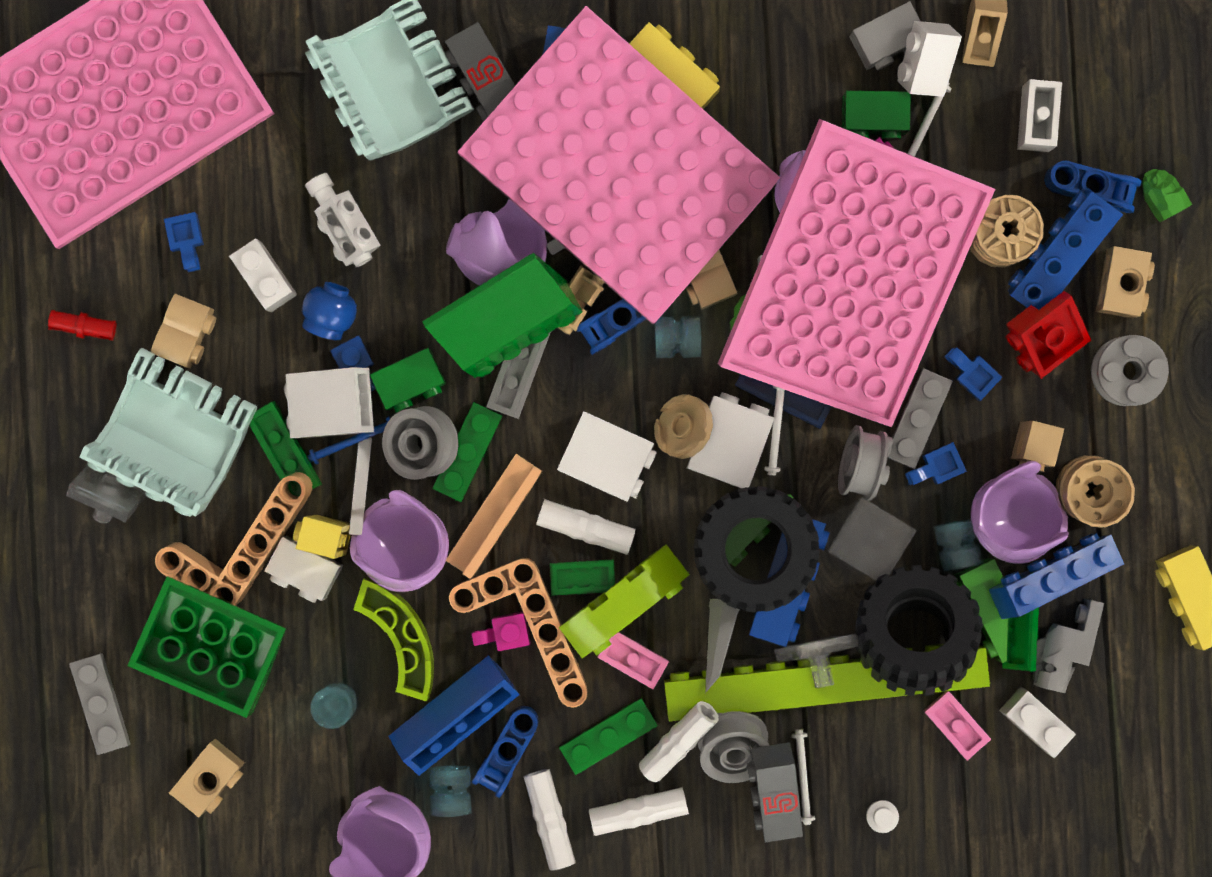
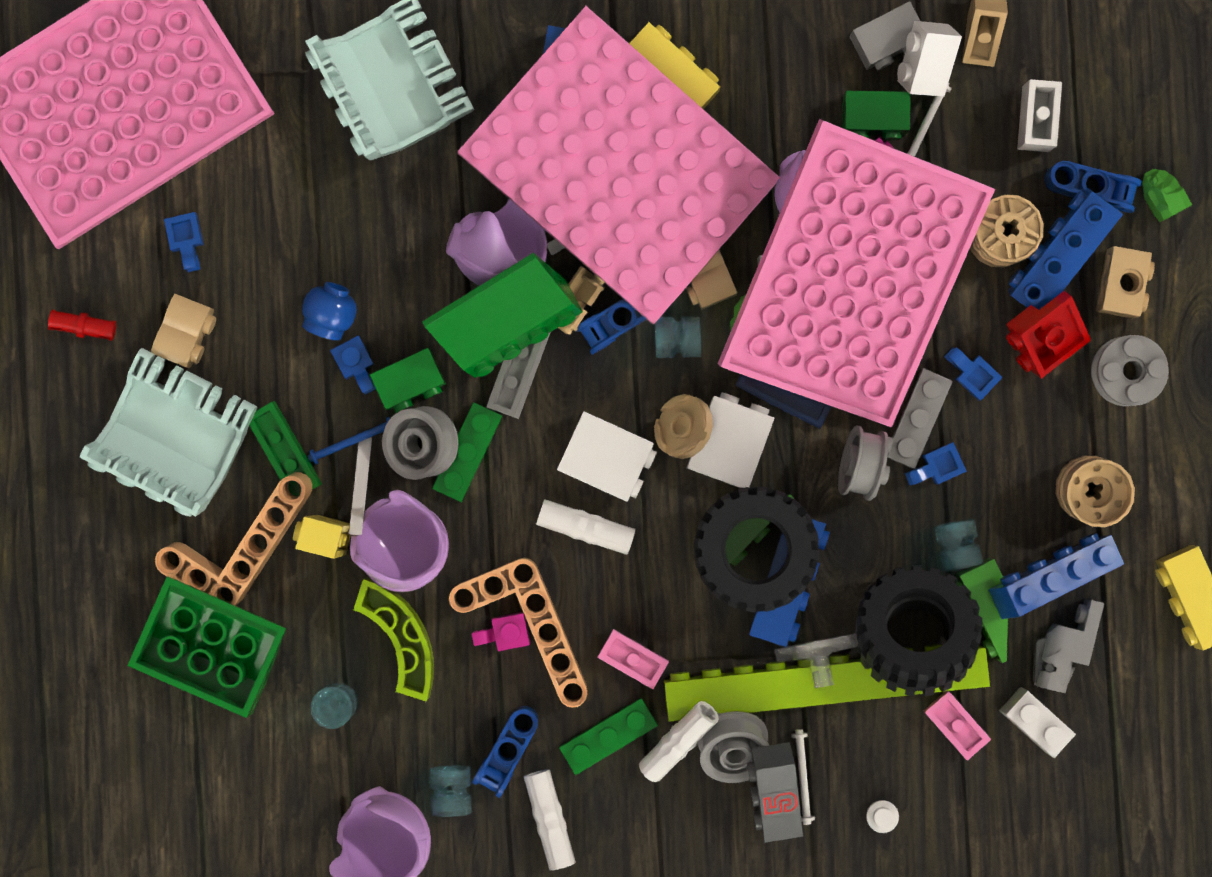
(99, 704): light grey plate -> none
(105, 495): clear tile -> none
(191, 789): tan brick -> none
(263, 275): white brick -> none
(303, 570): white brick -> none
(329, 402): white brick -> none
(347, 224): white brick -> none
(453, 711): blue brick -> none
(481, 68): dark grey brick -> none
(494, 516): light nougat fence -> none
(582, 577): green plate -> none
(624, 602): lime brick -> none
(638, 811): white axle -> none
(721, 625): light grey bar -> none
(772, 468): white axle -> none
(871, 540): clear tile -> none
(1019, 515): lavender piece -> none
(1022, 642): green plate -> none
(1037, 443): tan brick -> none

